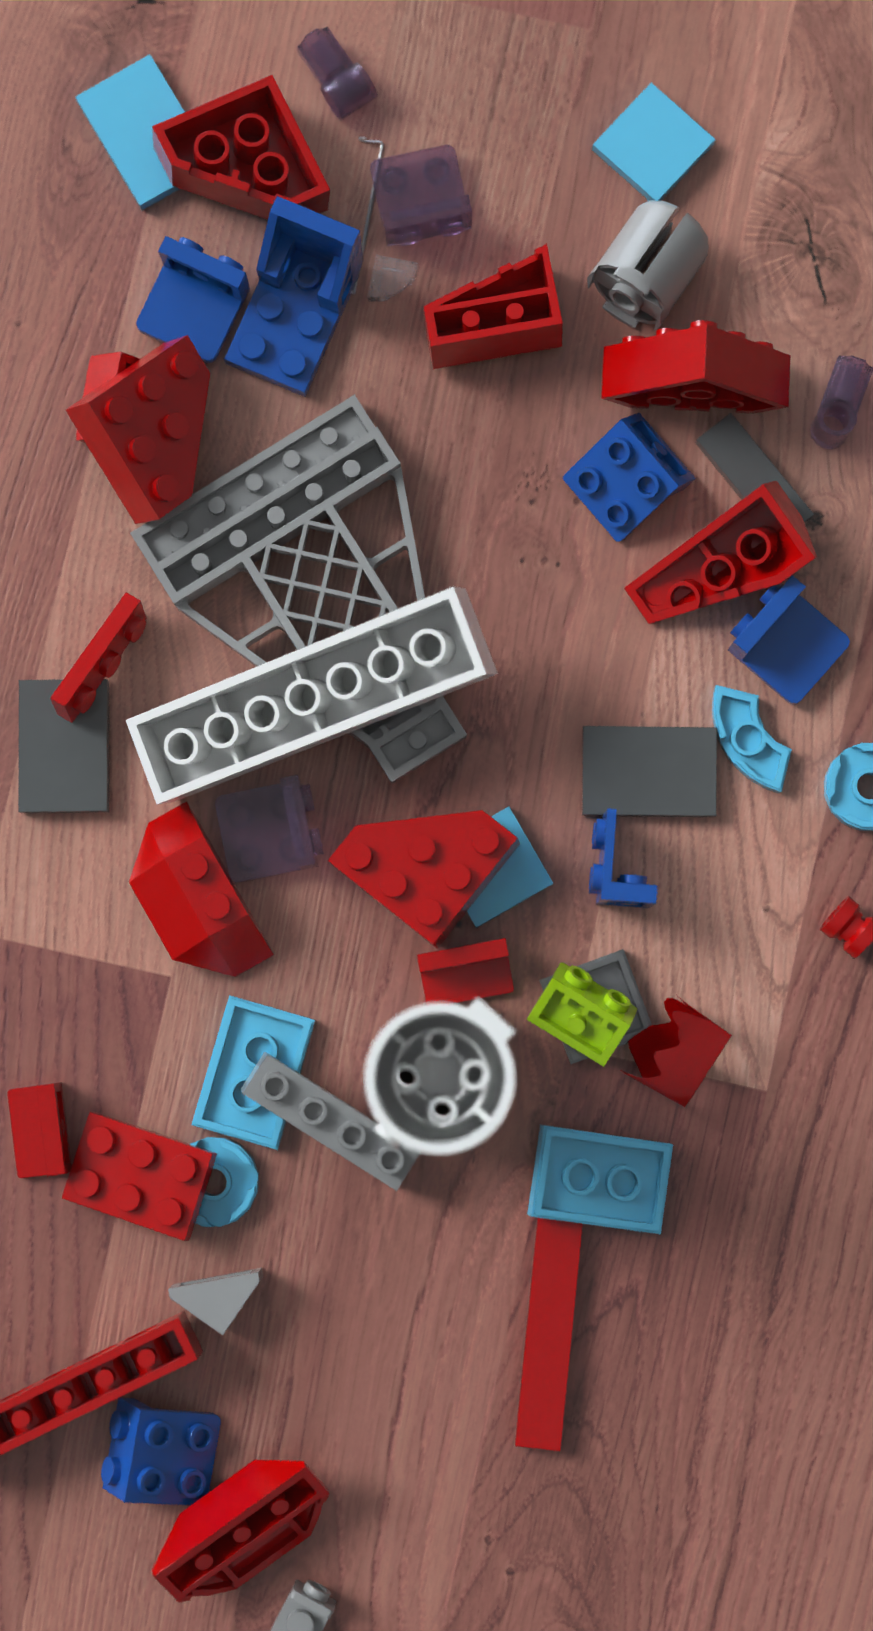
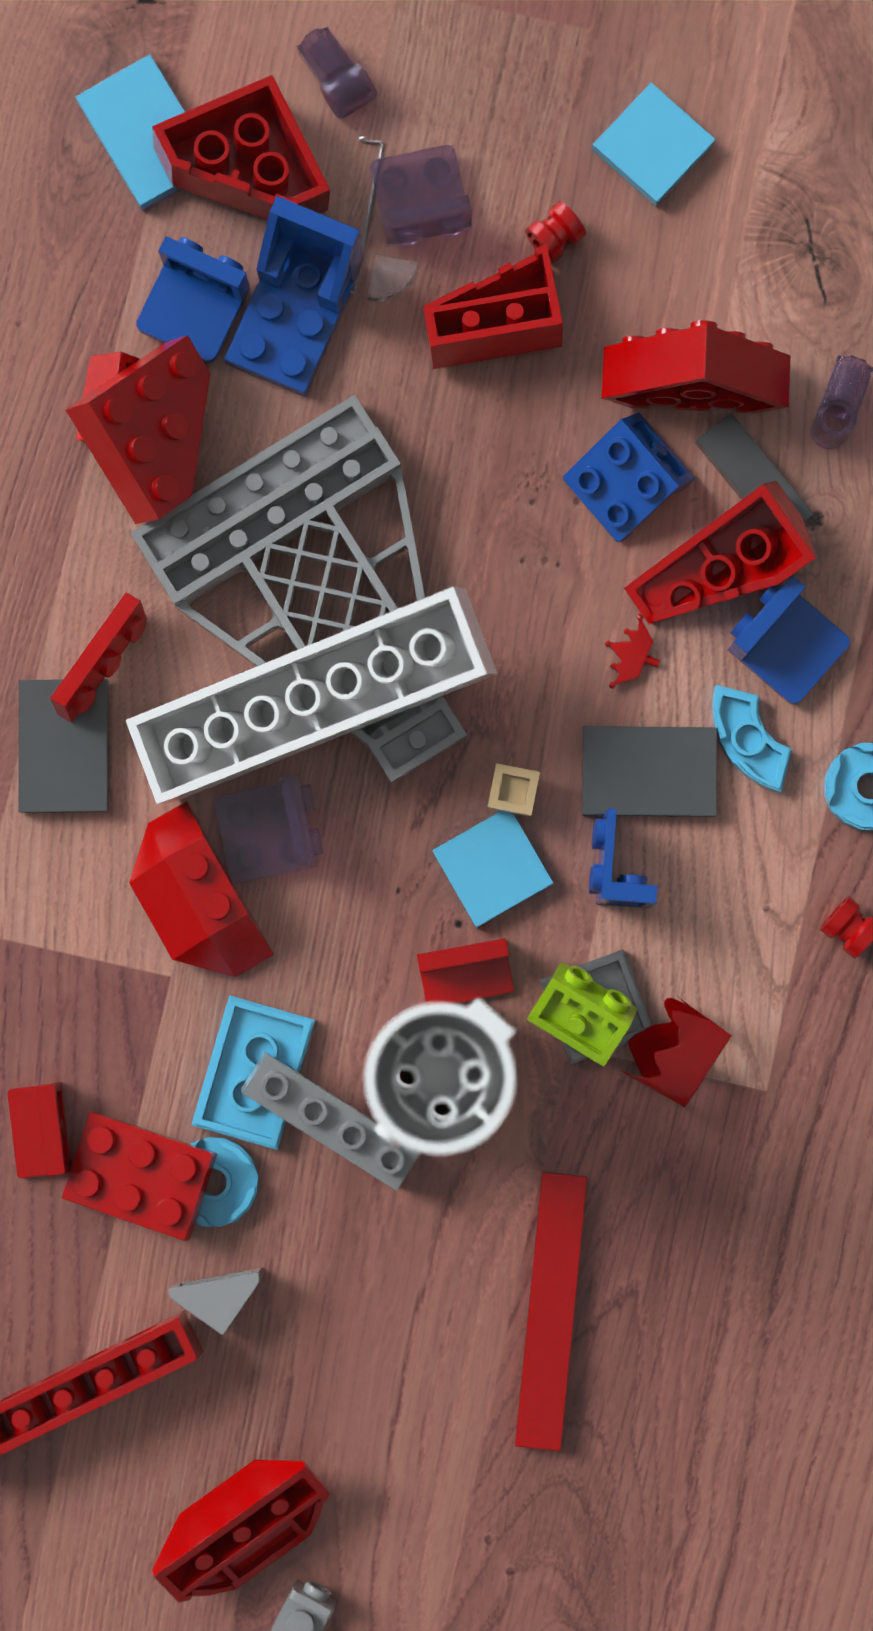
(159, 1454): blue bracket -> none
(426, 866): red brick -> none
(513, 790): none -> tan tile
(556, 231): none -> red wheel
(600, 1179): medium azure tile -> none
(619, 272): light grey cylinder -> none
(632, 653): none -> red piece

